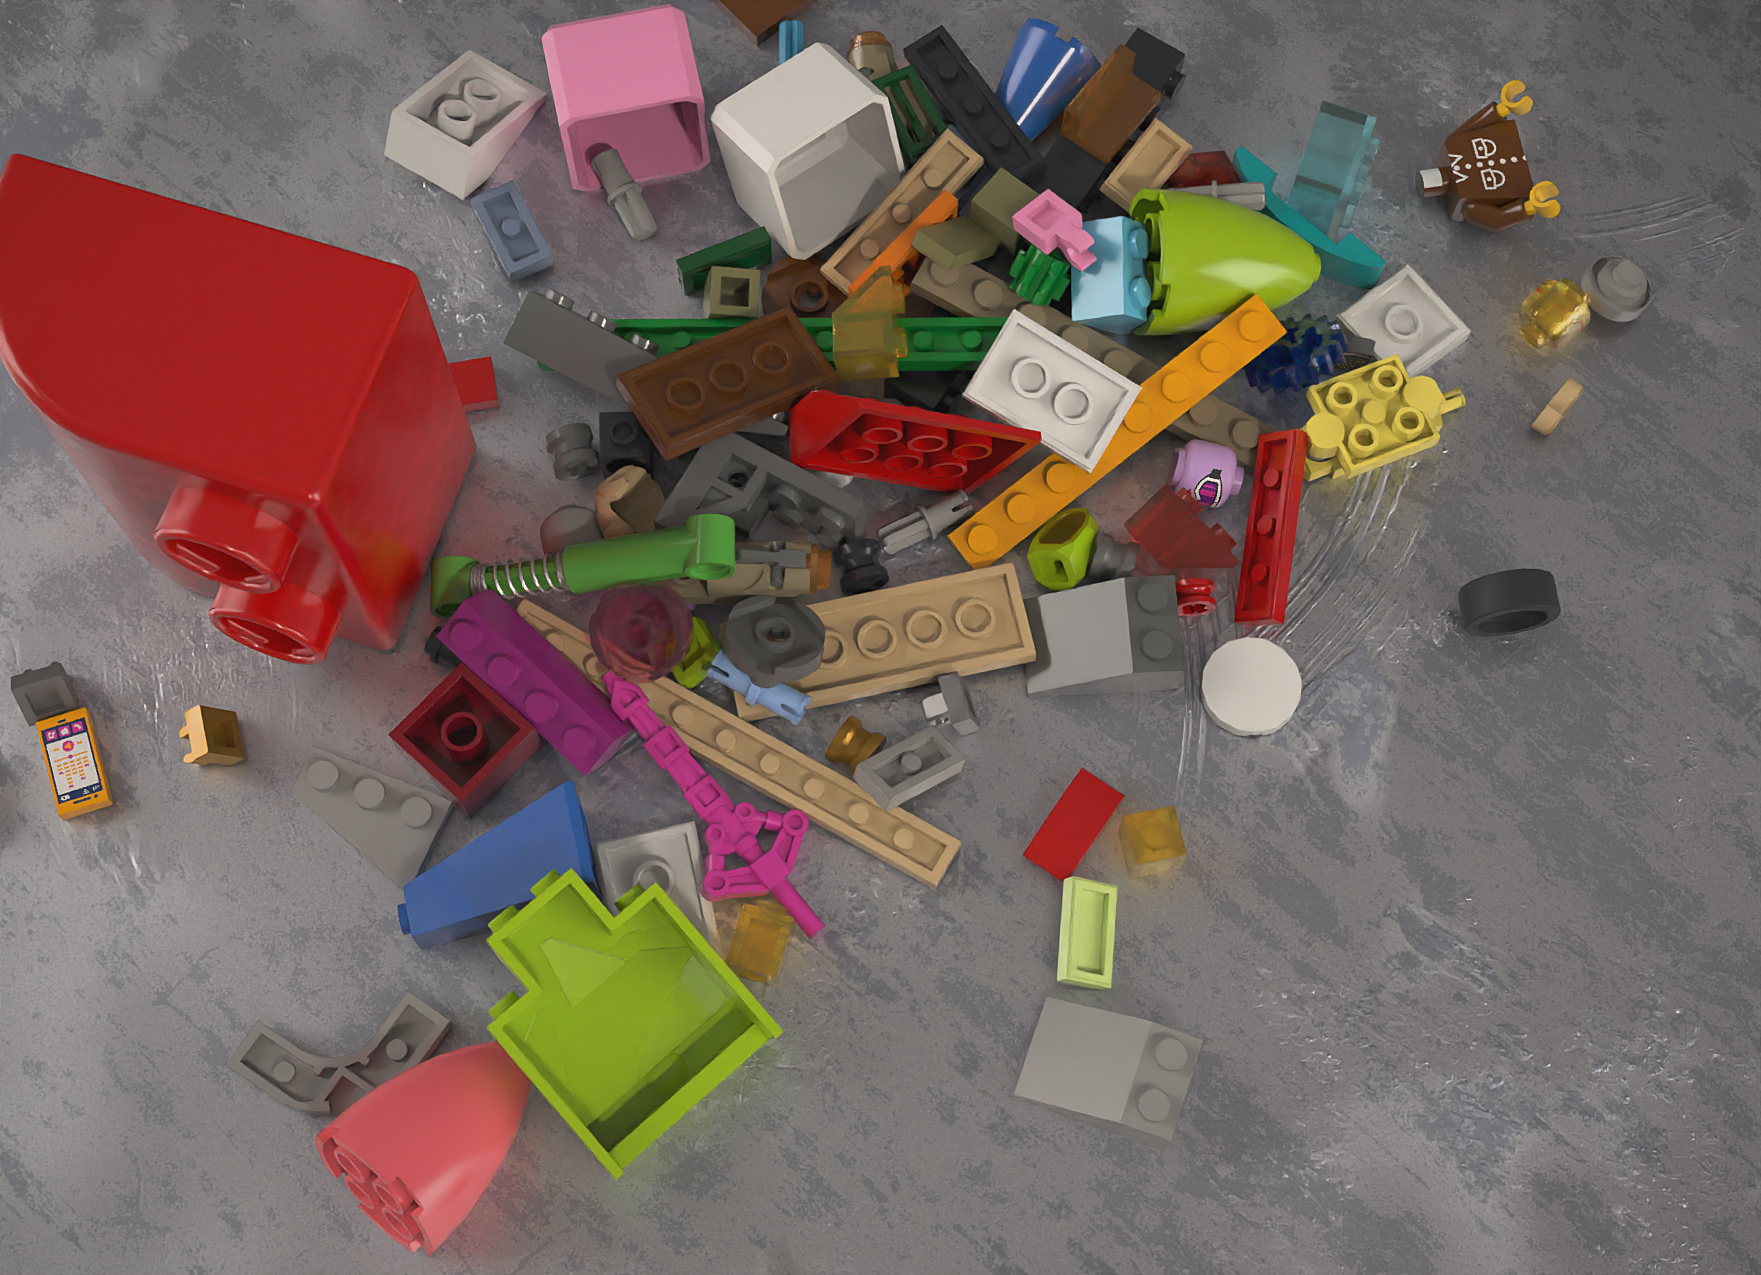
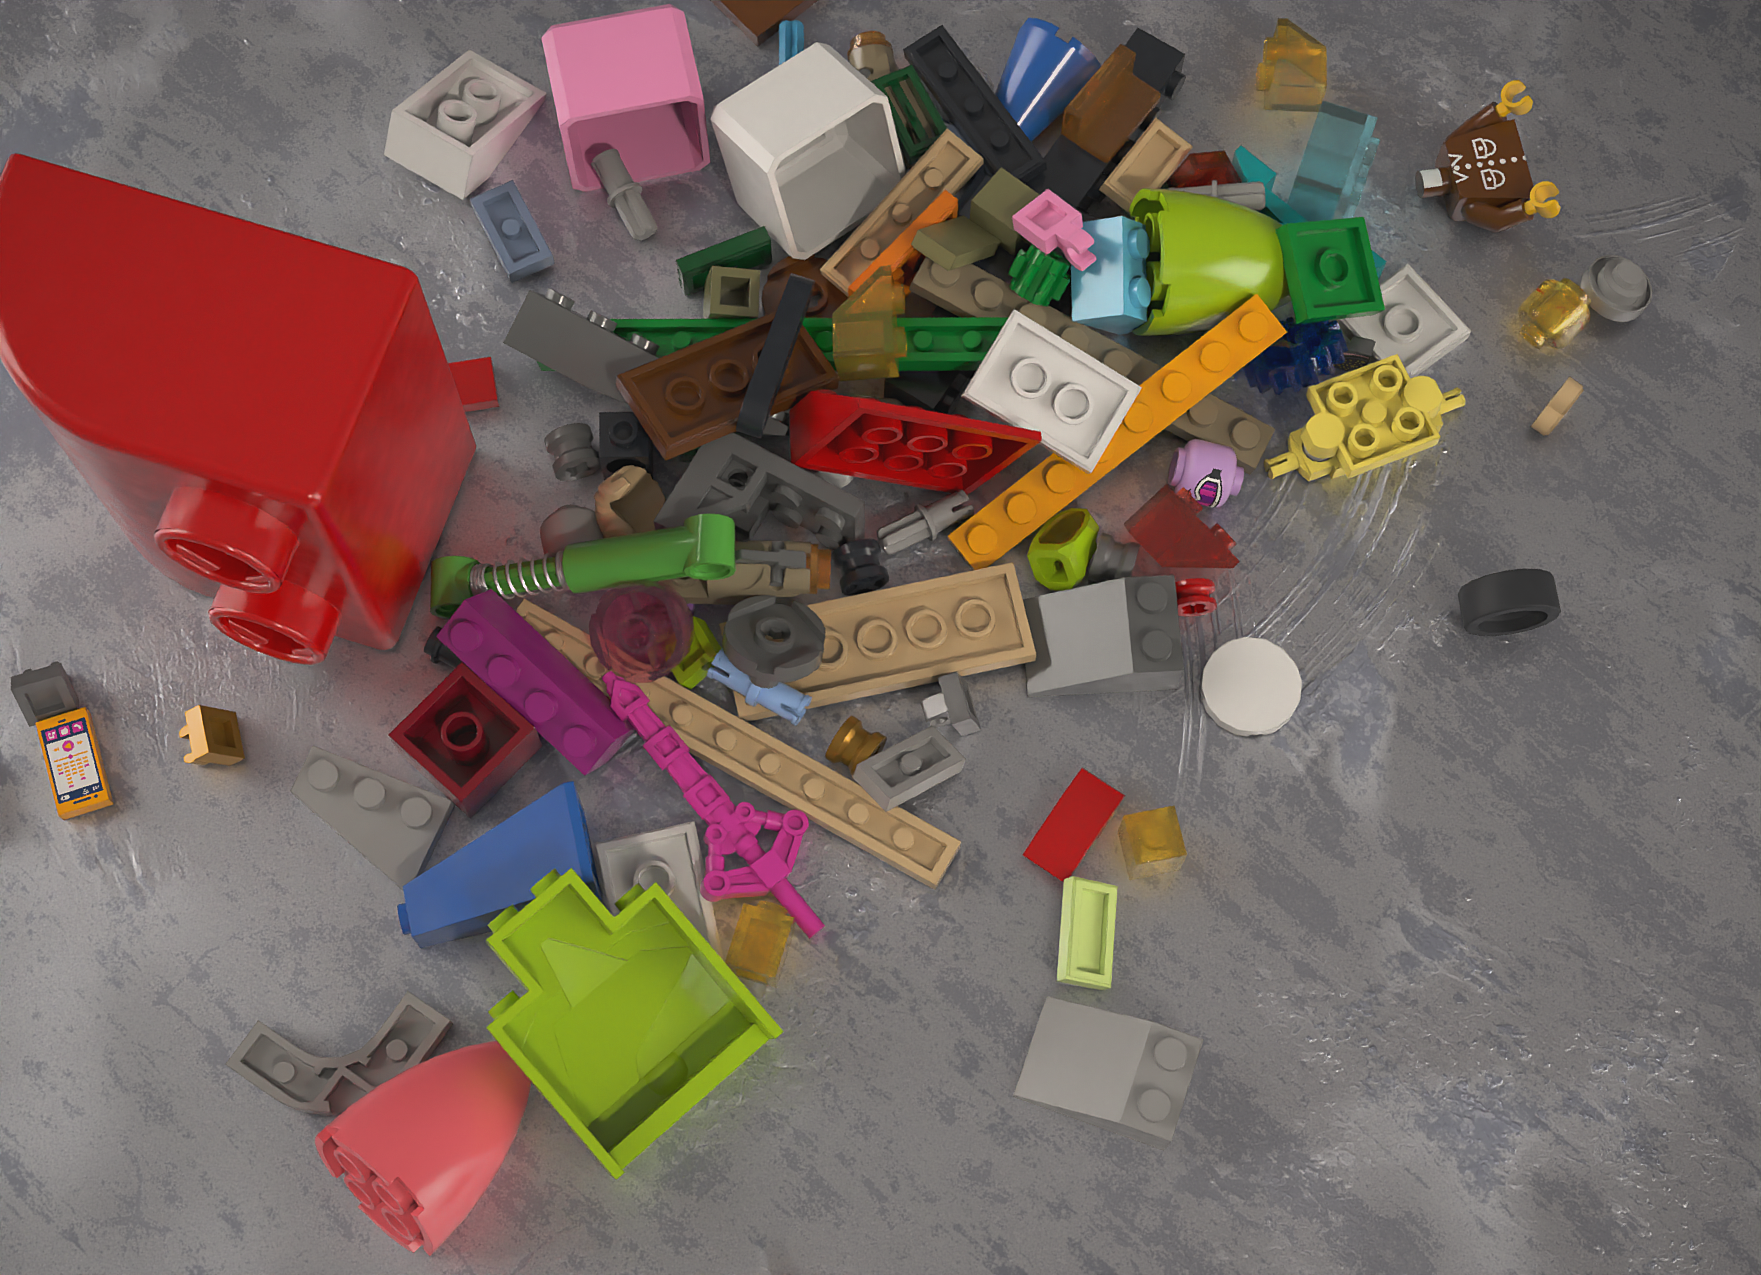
(775, 356): none -> black beam
(1271, 528): red tile -> none
(1292, 70): none -> clear yellow slope
(1330, 269): none -> green plate

